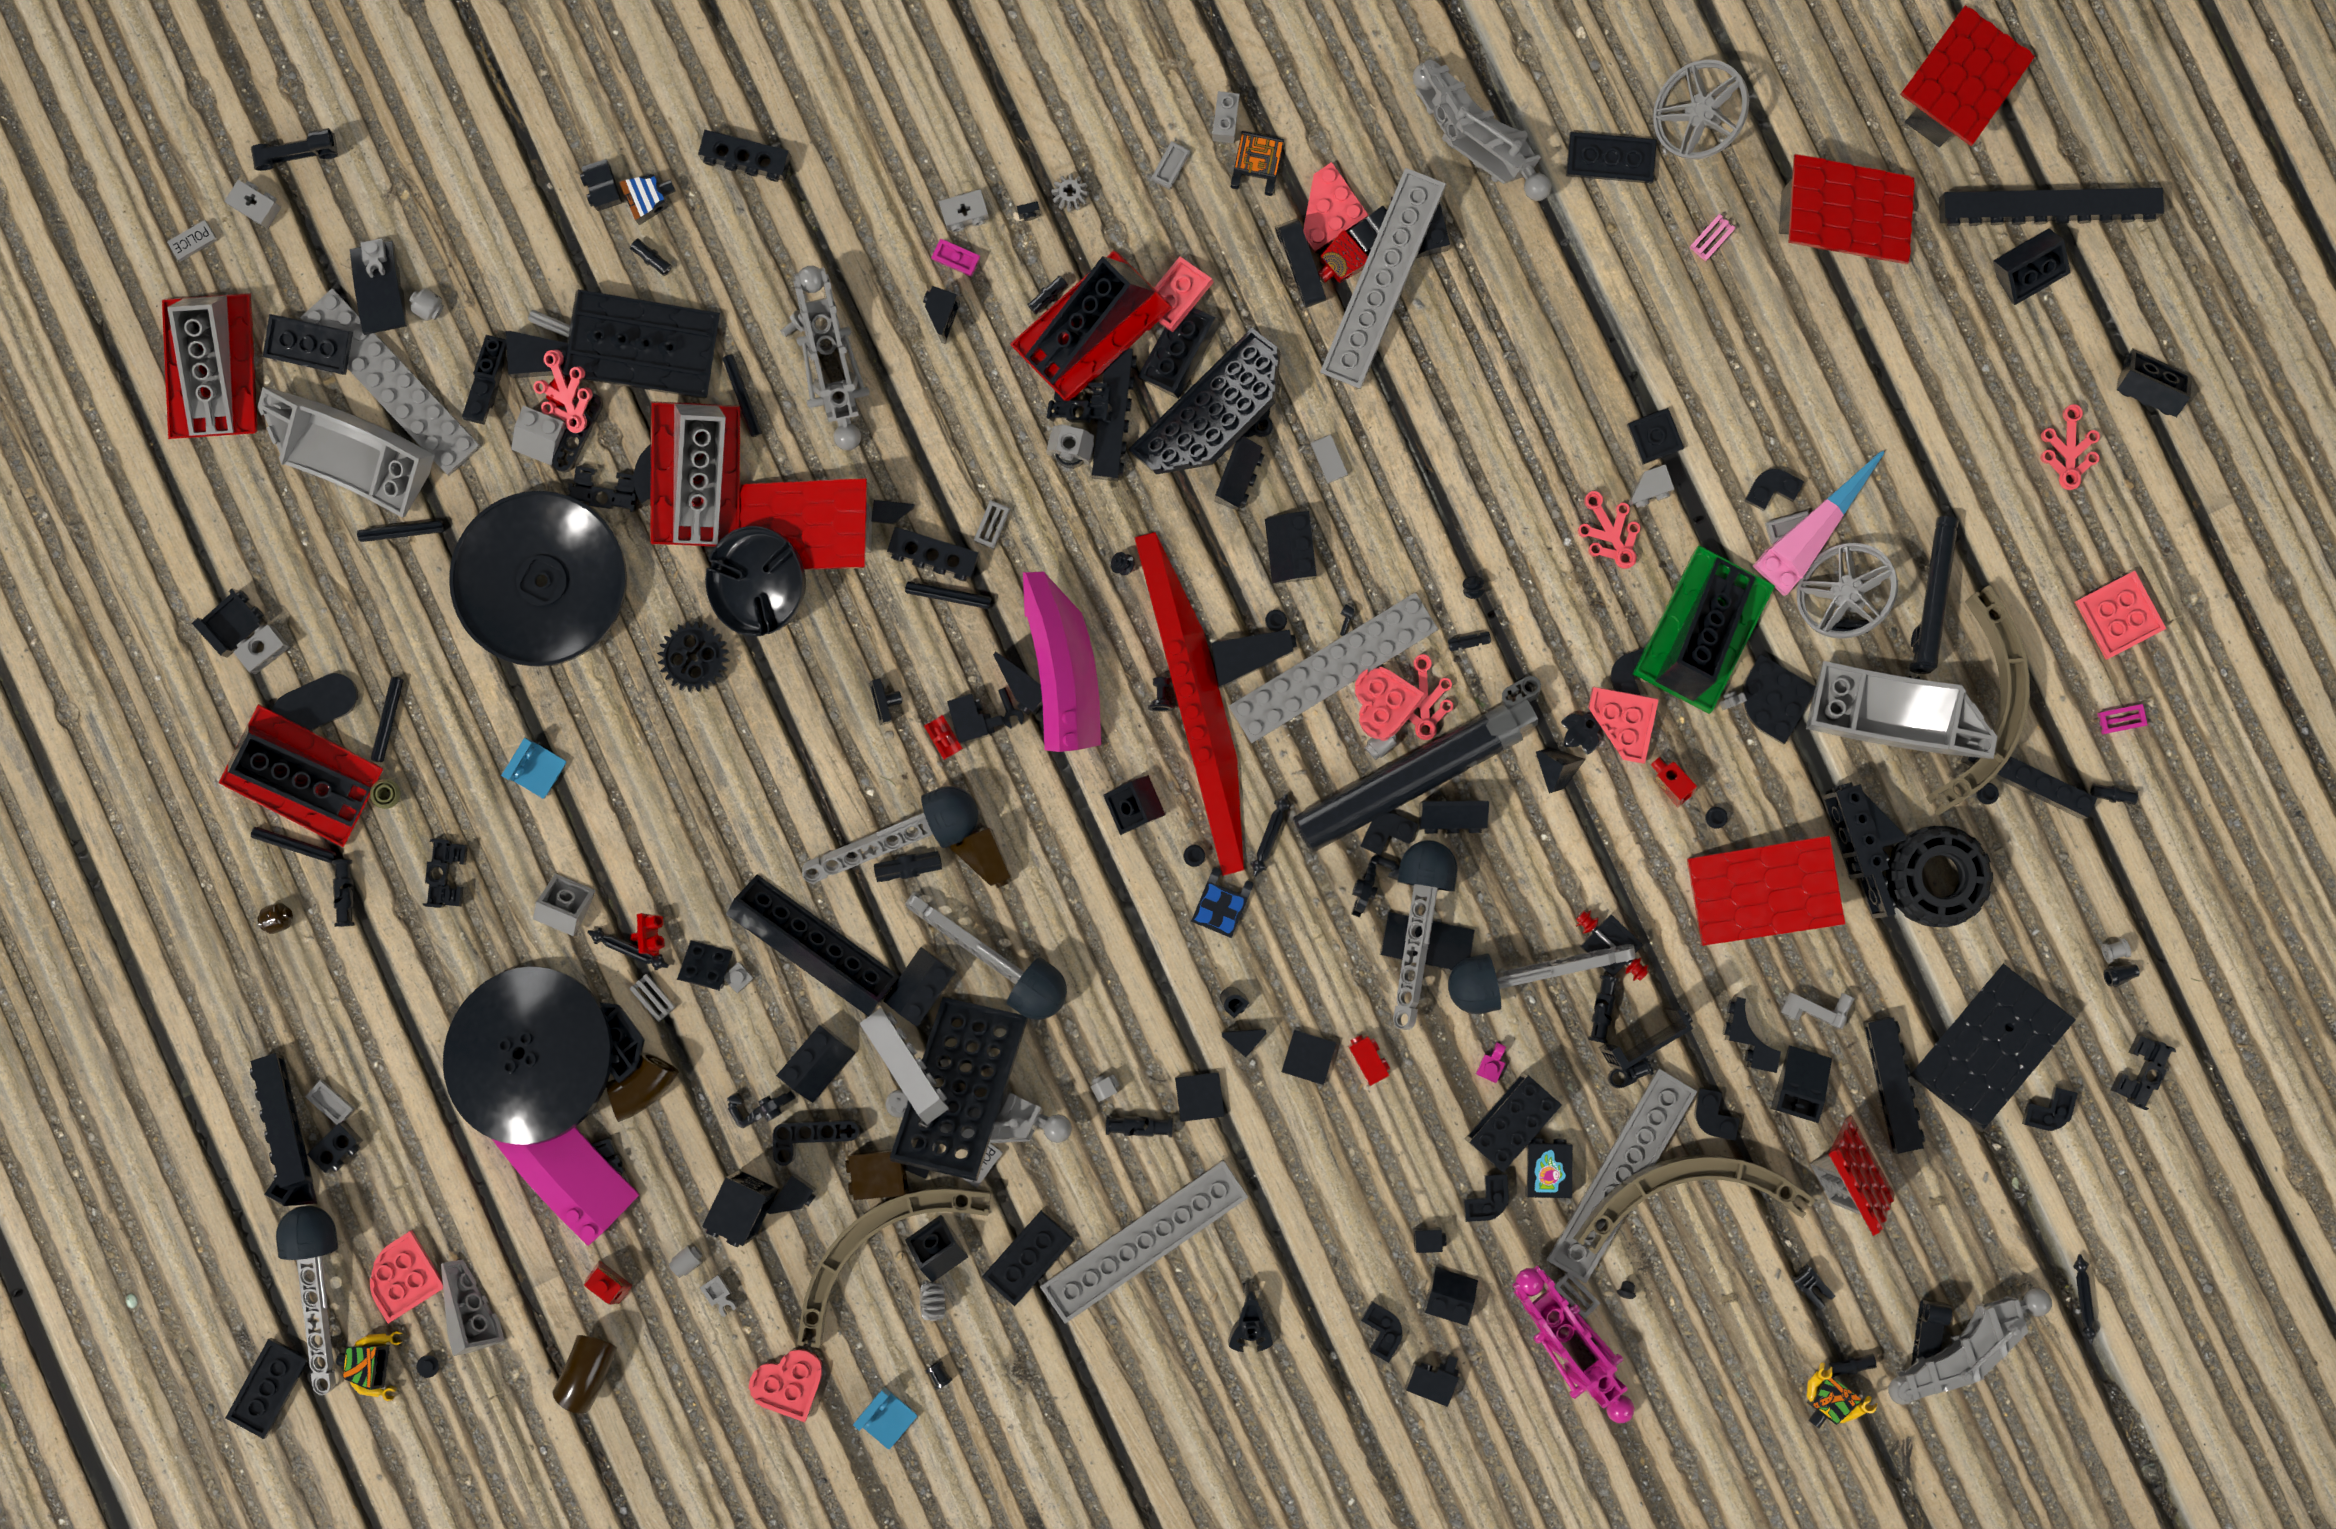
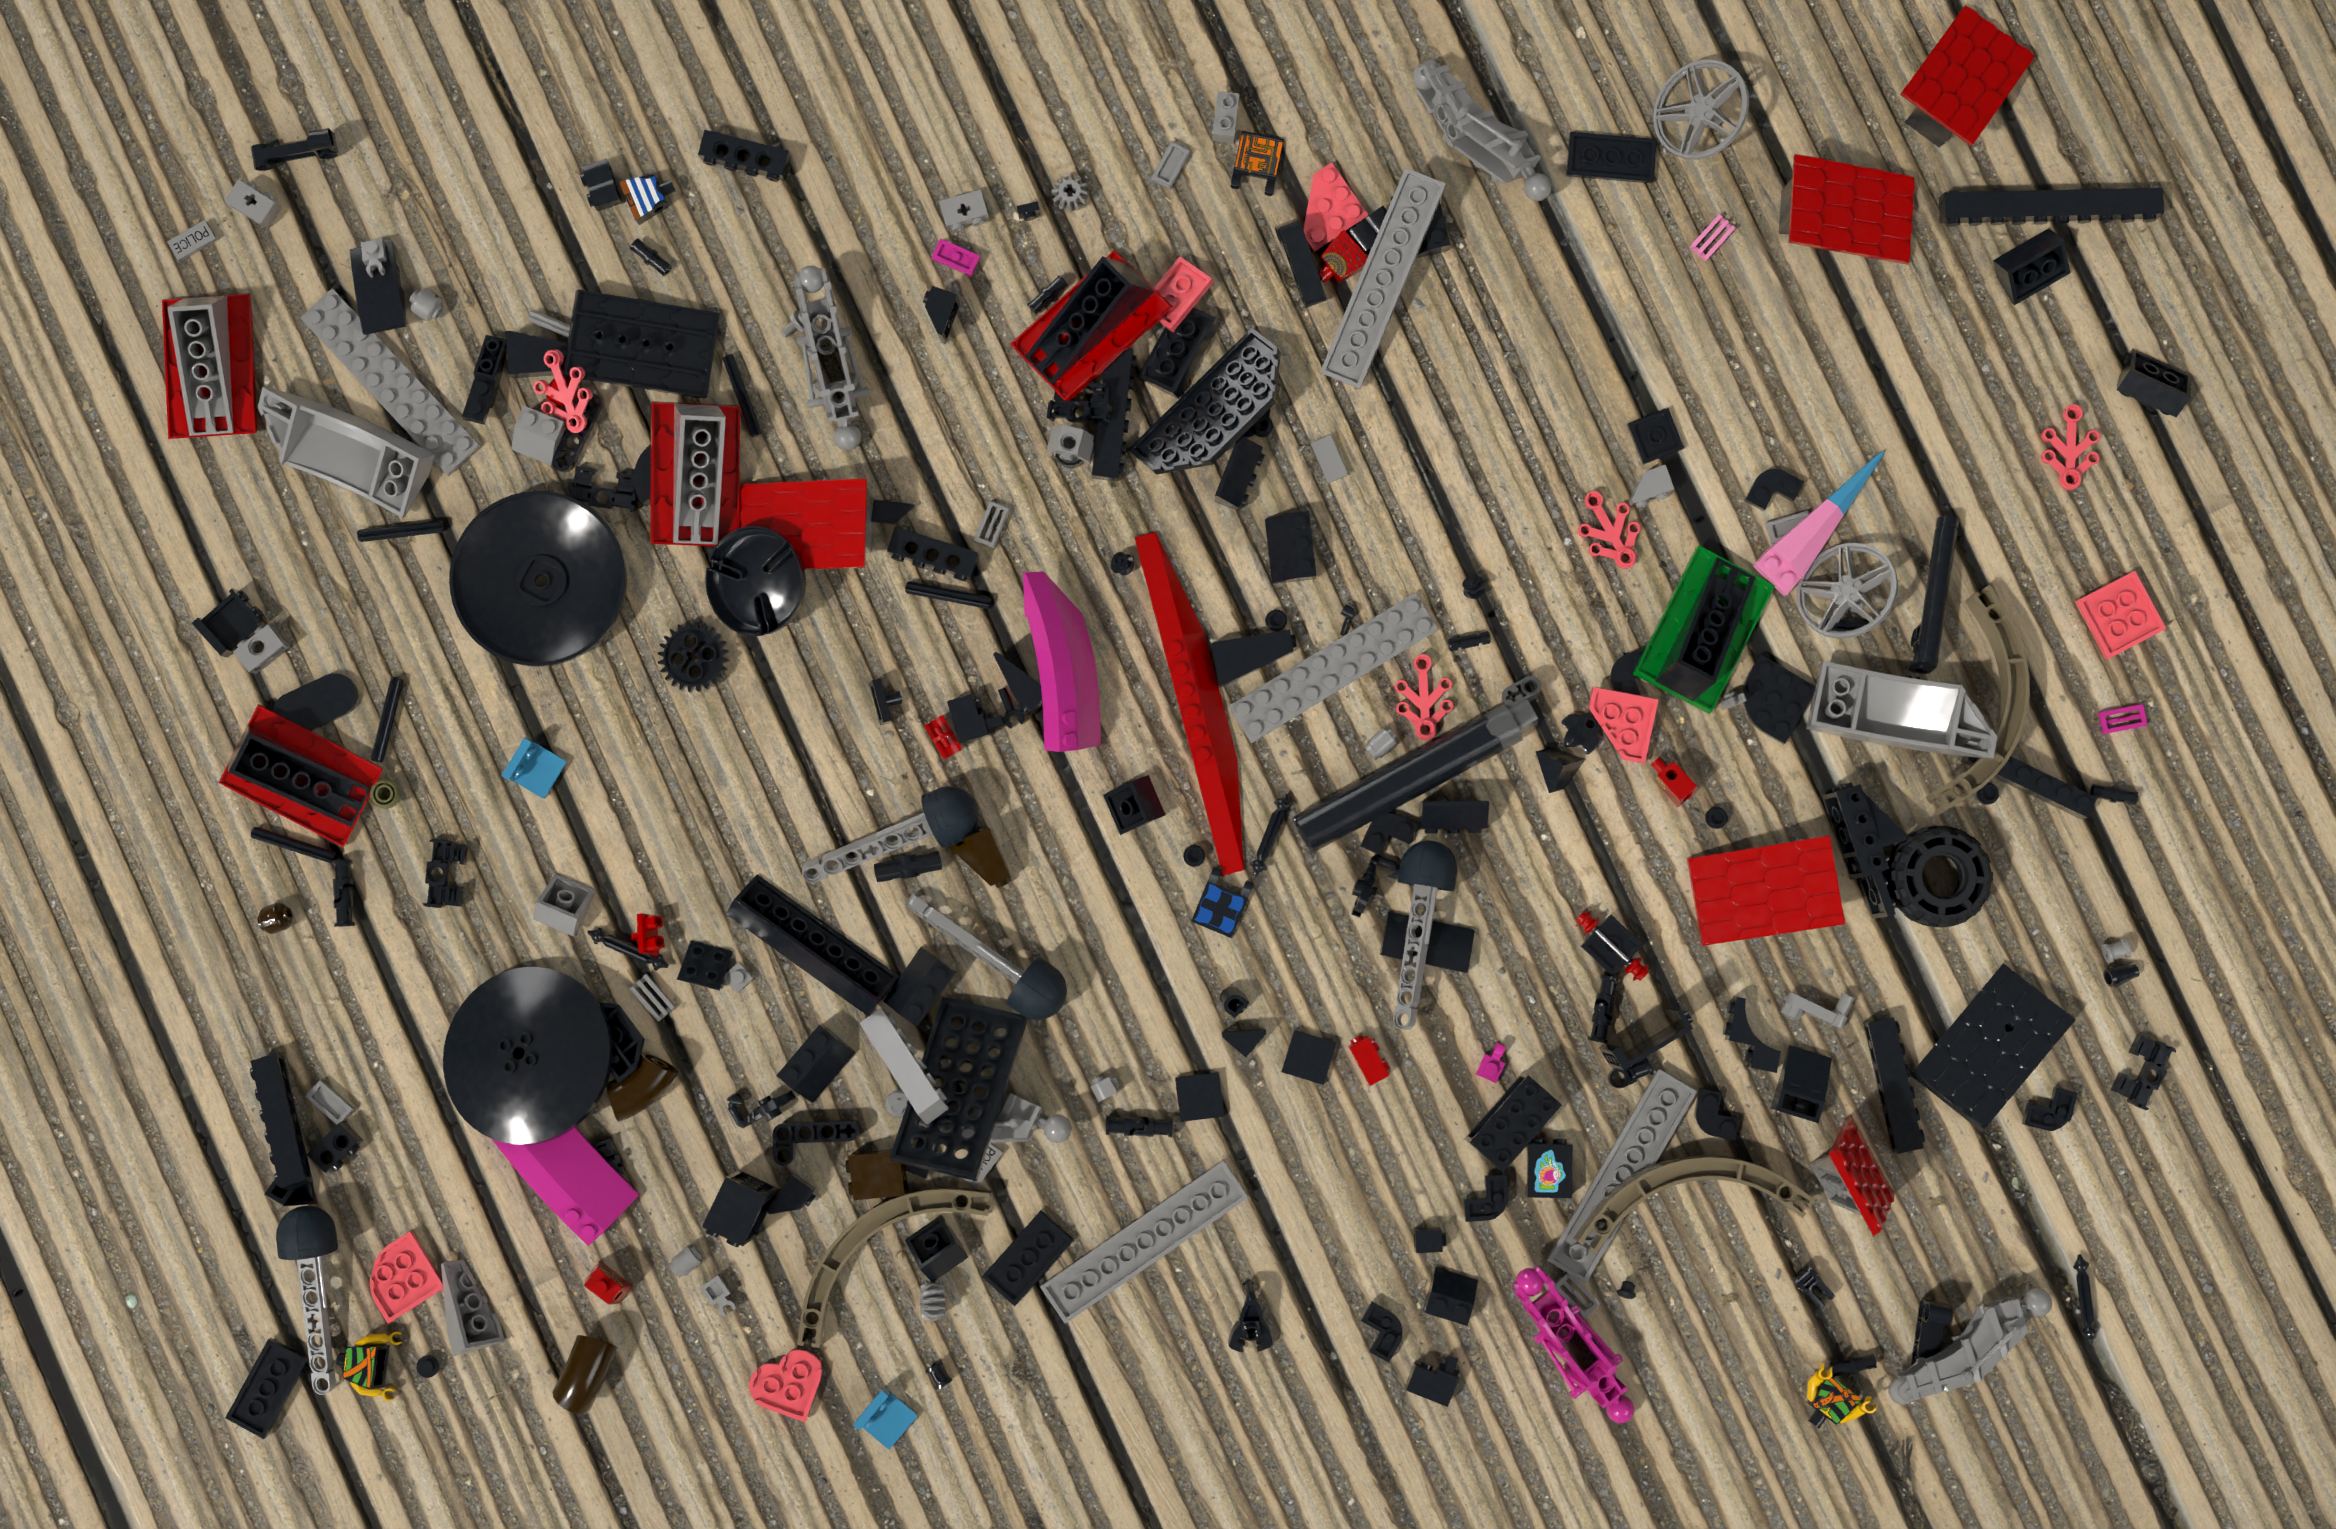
(307, 344): black tile -> none
(1161, 704): black piece -> none
(1385, 702): coral plate -> none
(1476, 985): piece -> none

